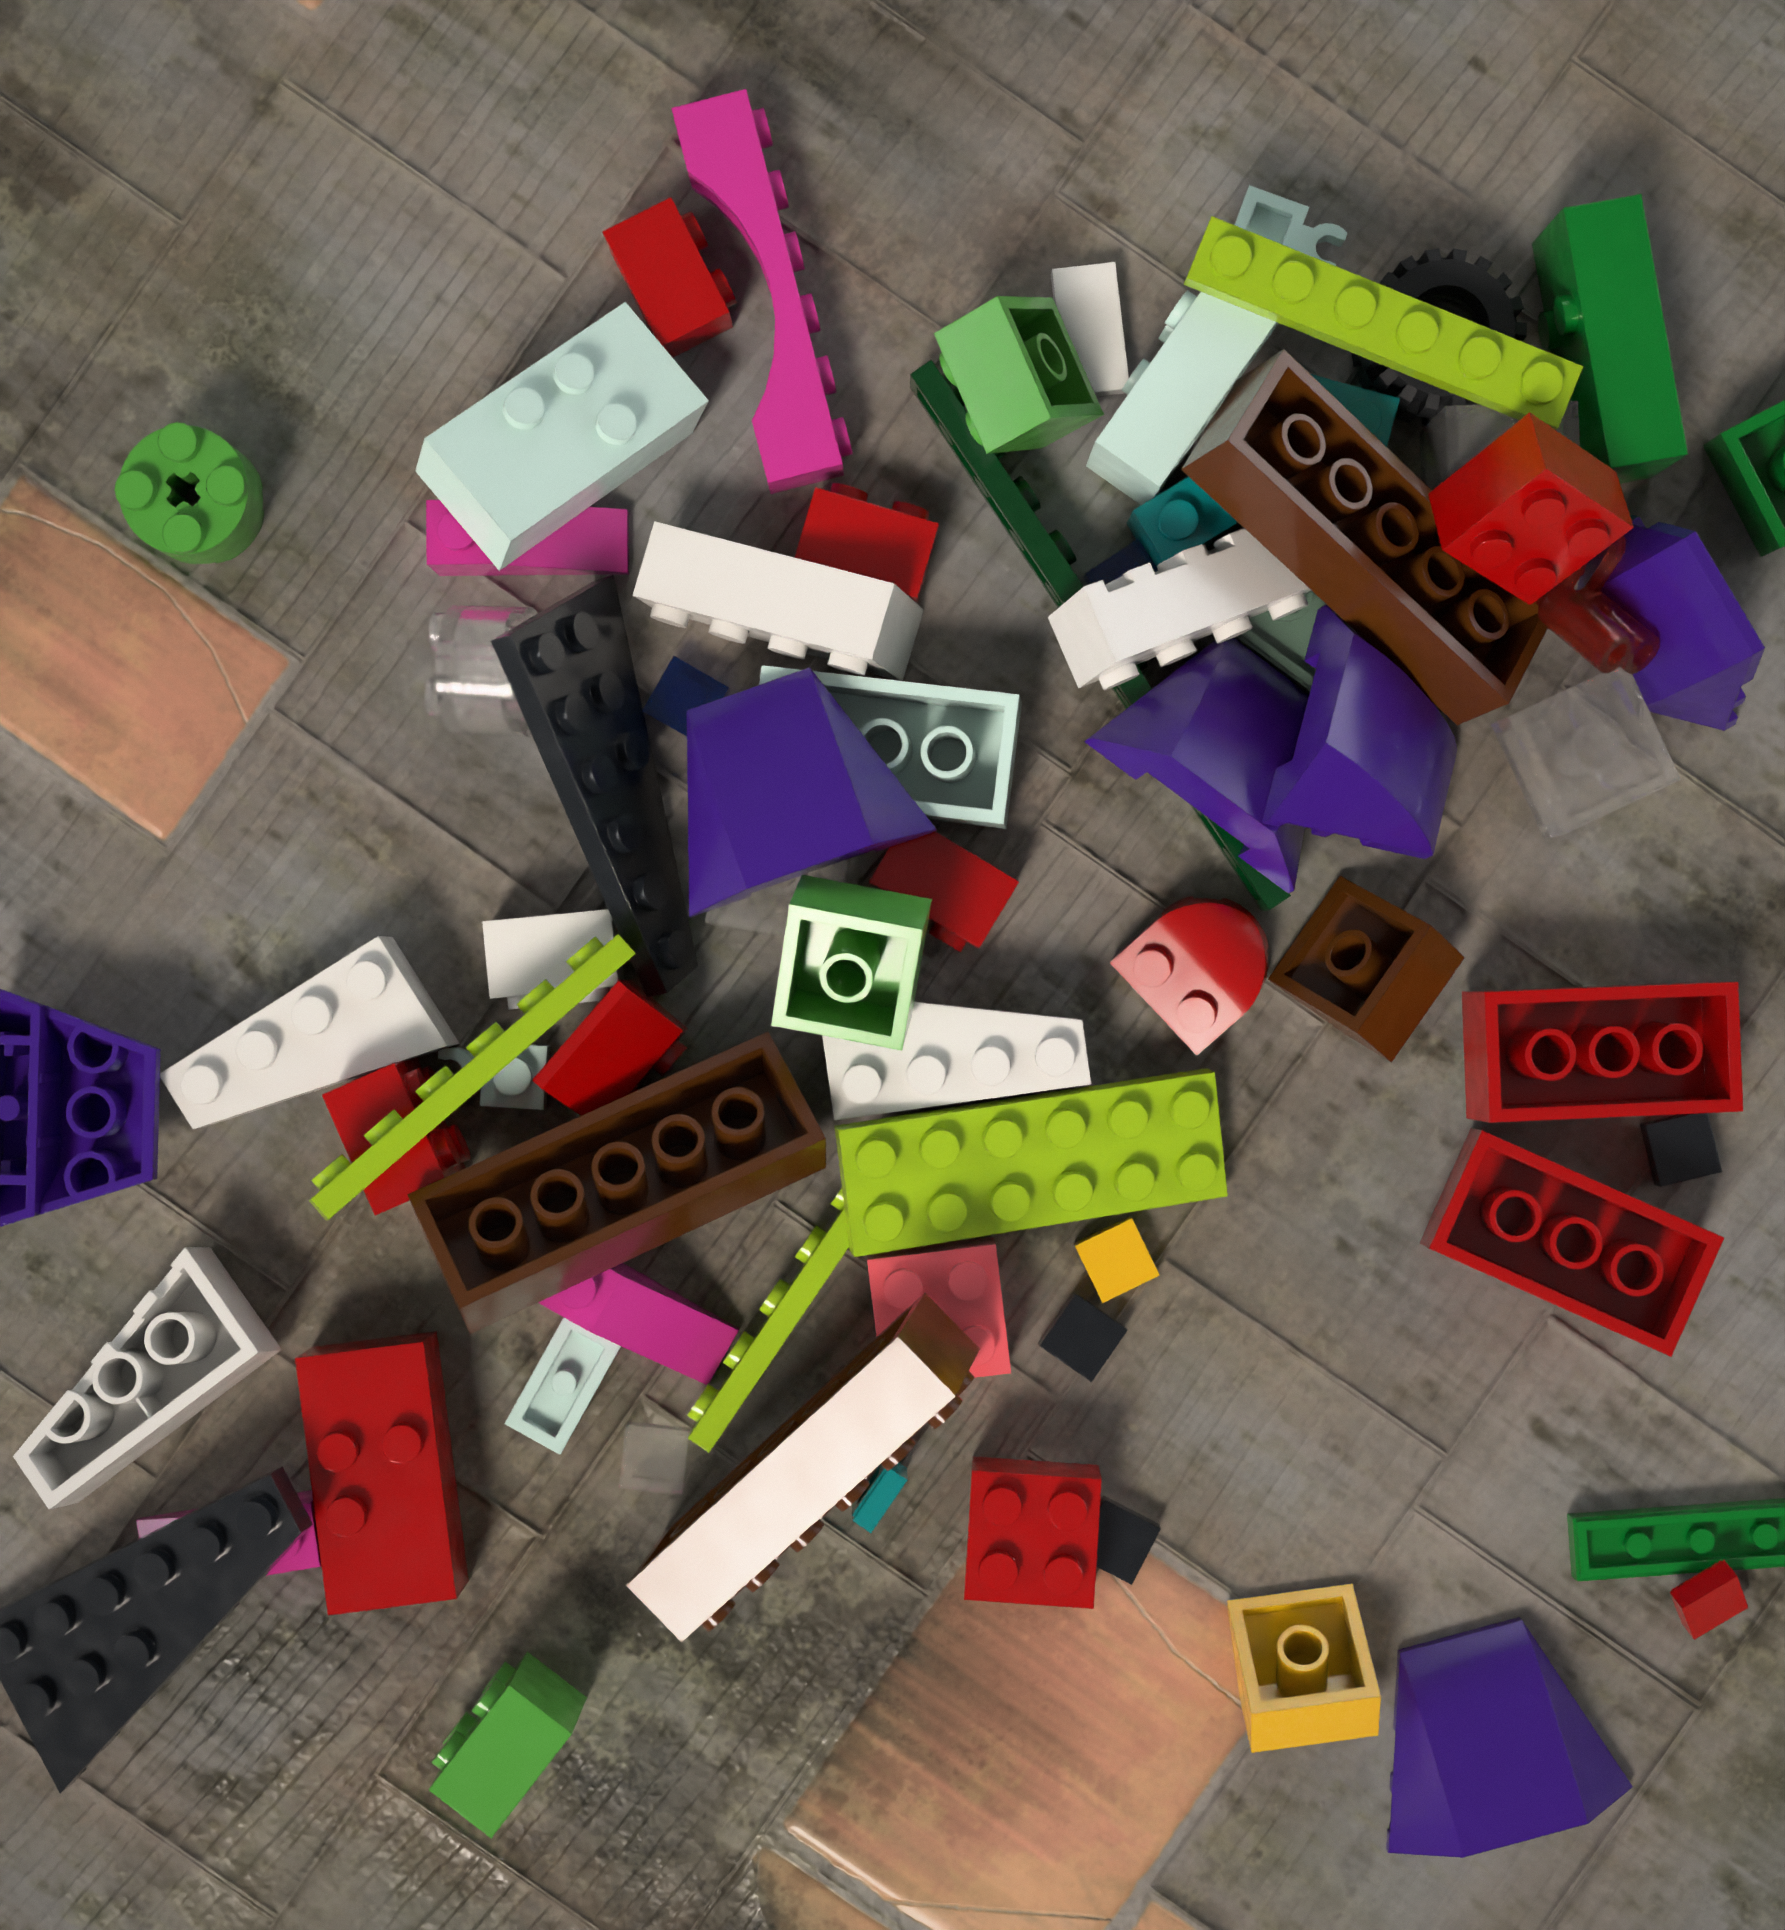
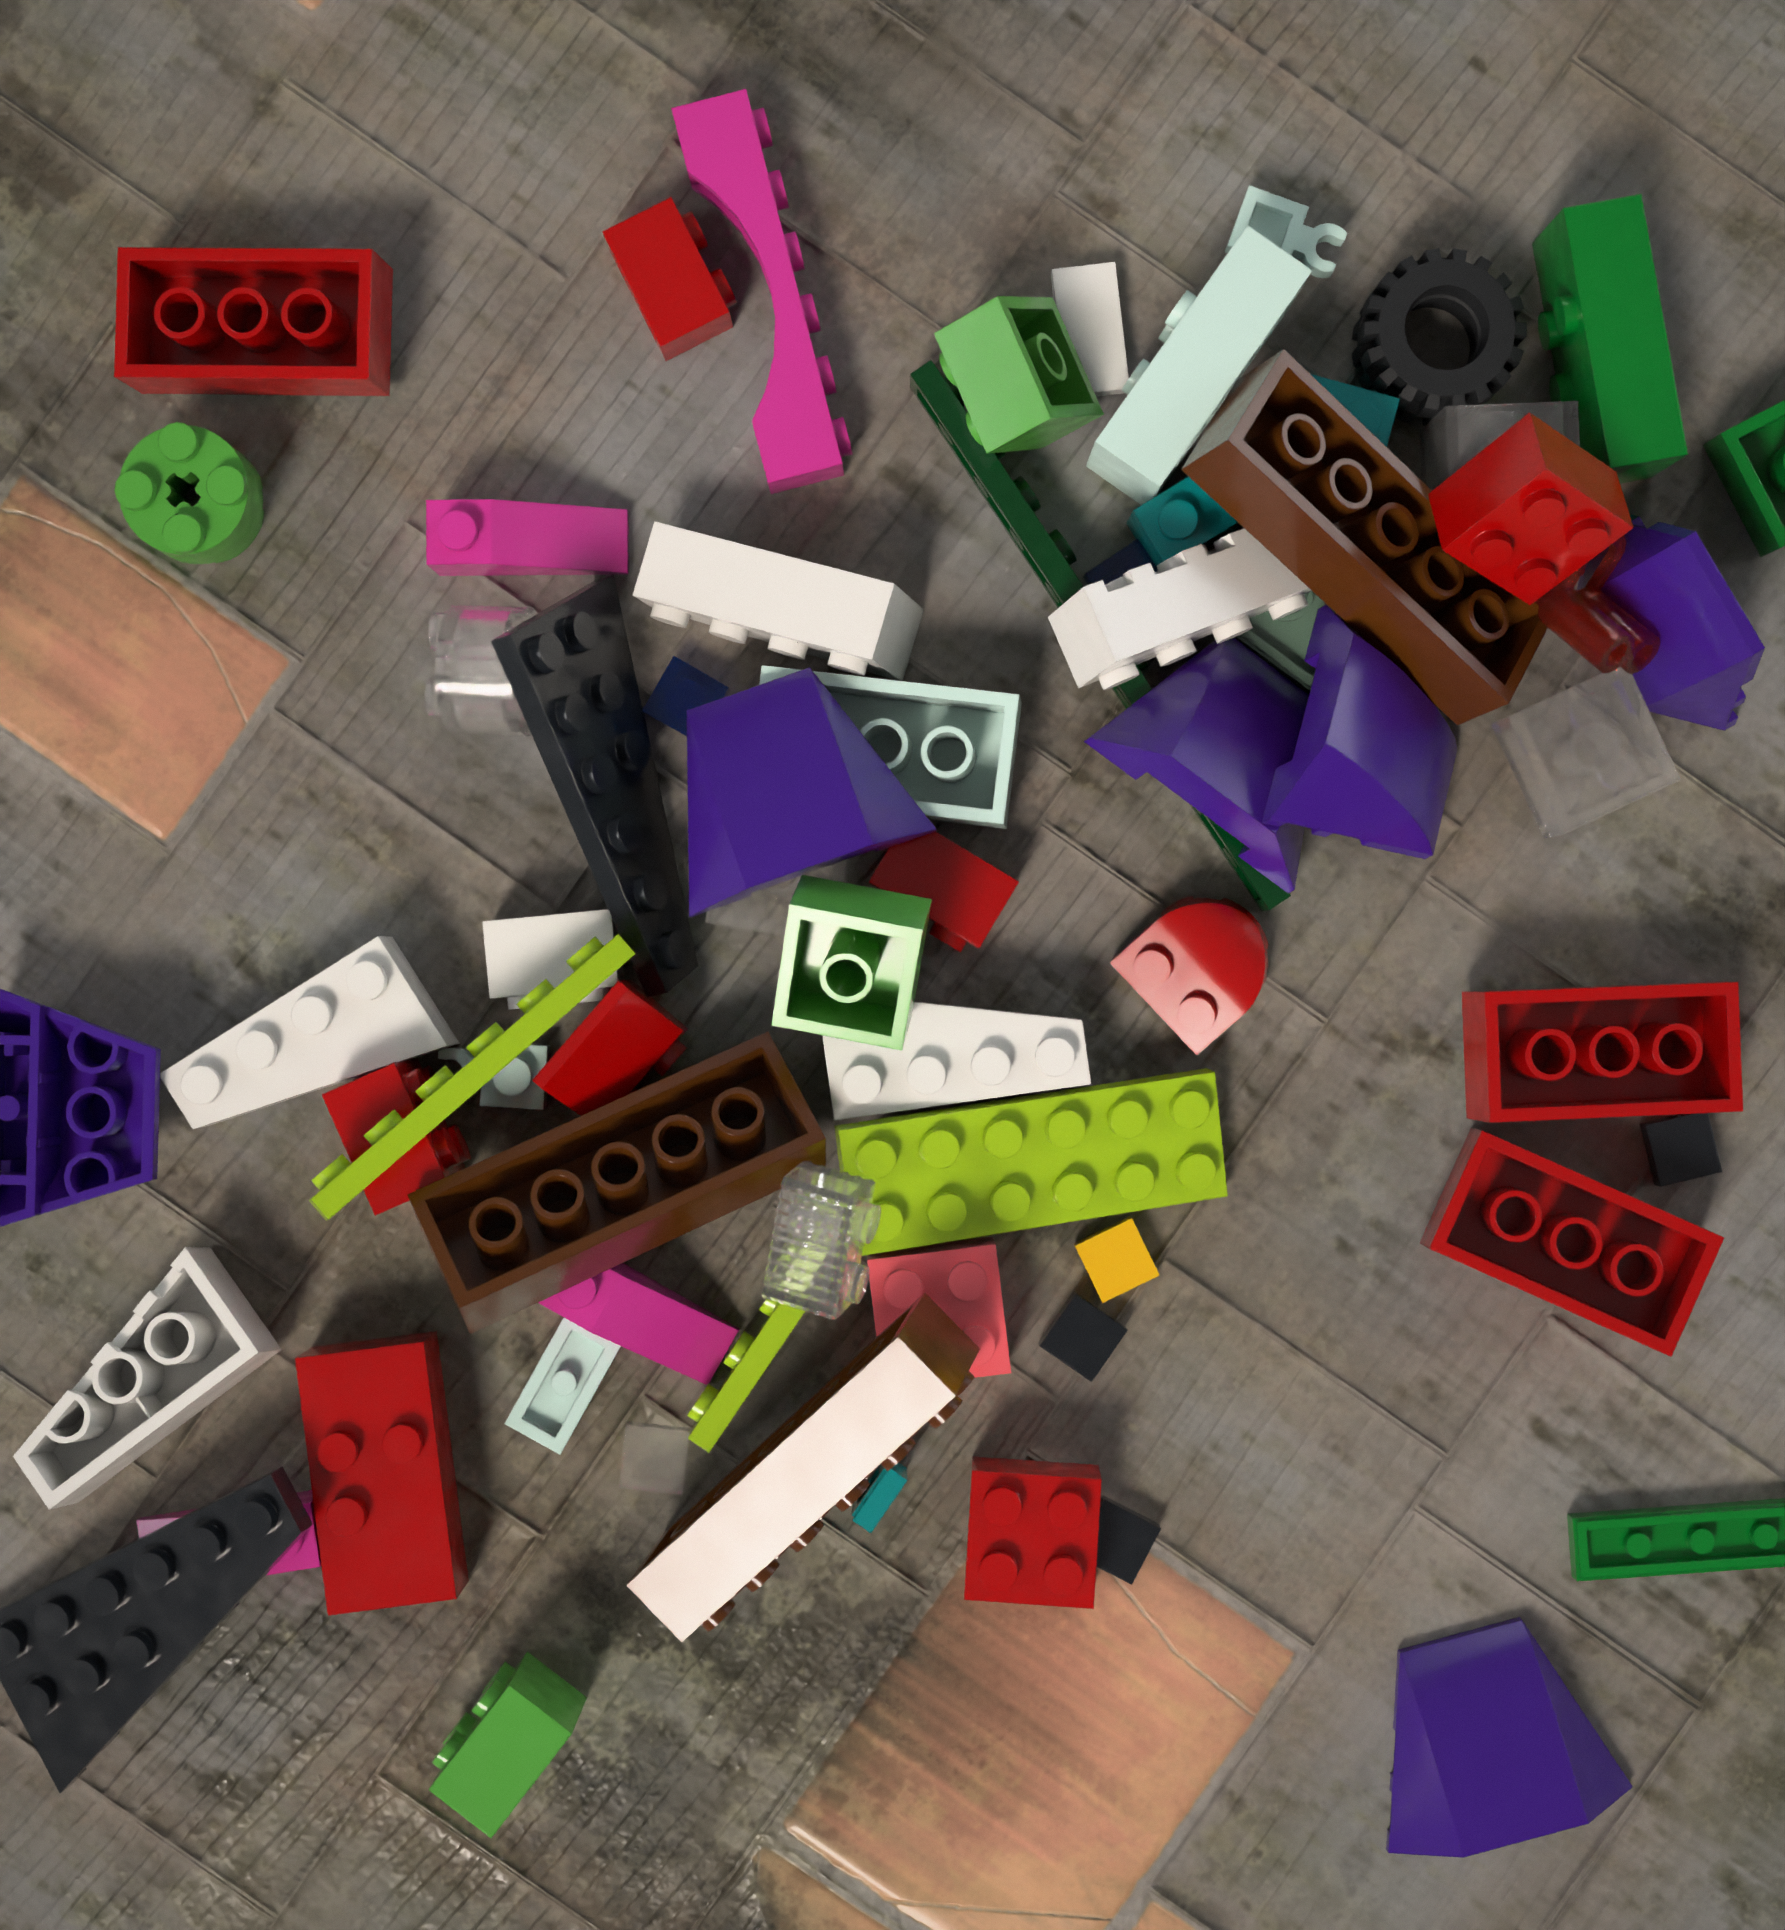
(253, 321): none -> red brick
(560, 435): light aqua brick -> none
(821, 1240): none -> clear brick
(869, 538): red brick -> none
(1303, 1668): yellow slope -> none
(1367, 967): reddish brown slope -> none
(1381, 324): lime plate -> none
(1709, 1599): red tile -> none

